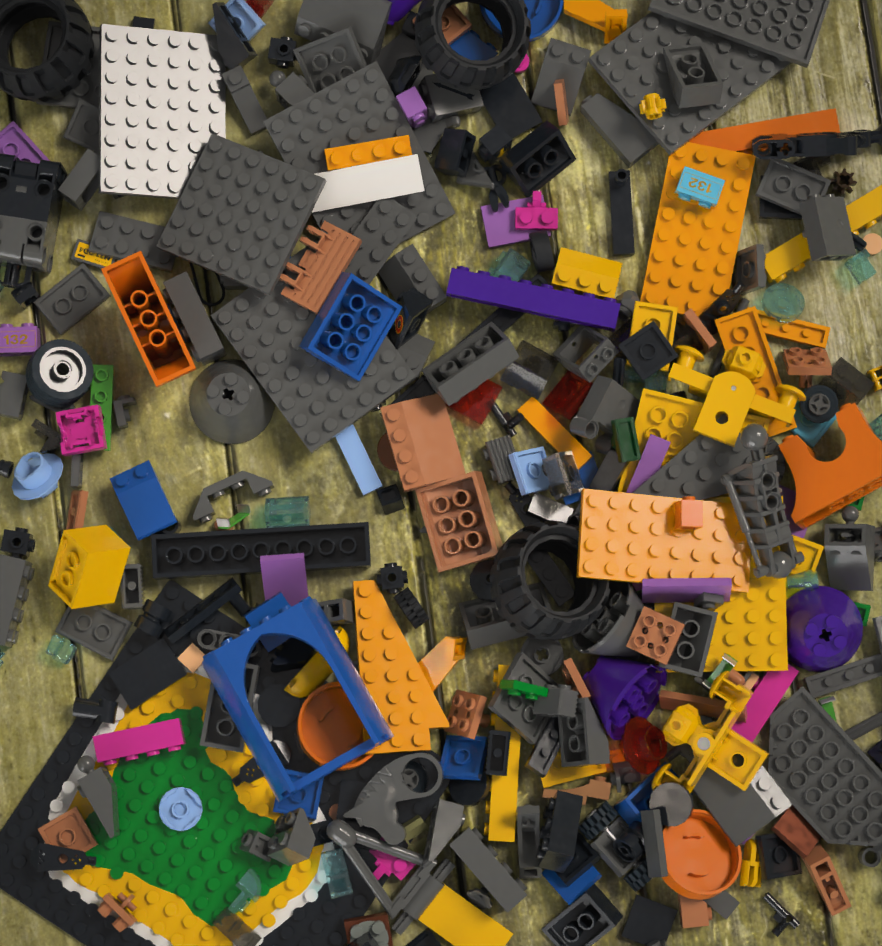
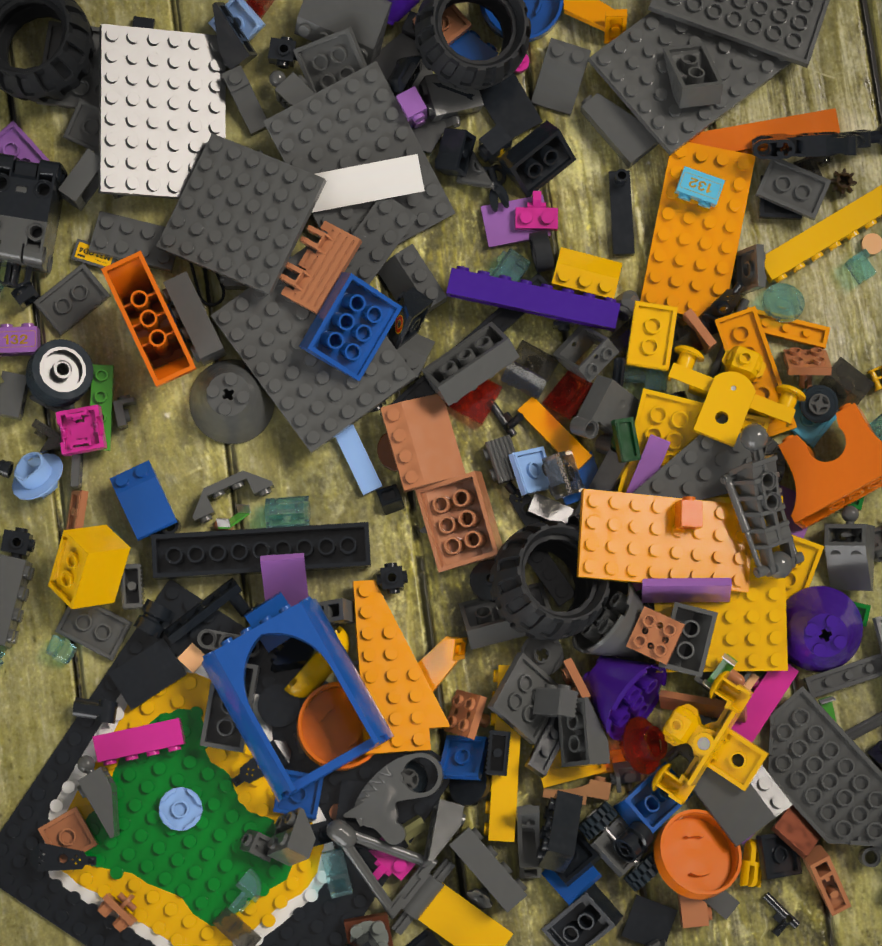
(367, 152): light orange plate -> none
(411, 608): black tyre -> none
(517, 688): green plate -> none
(561, 102): nougat tile -> none
(648, 351): black tile -> none
(652, 106): yellow gear -> none
(654, 843): dark grey tile -> none
(673, 802): tile -> none
(709, 601): dark grey plate -> none
(805, 580): clear light blue cone -> none
(828, 228): dark grey piece -> none

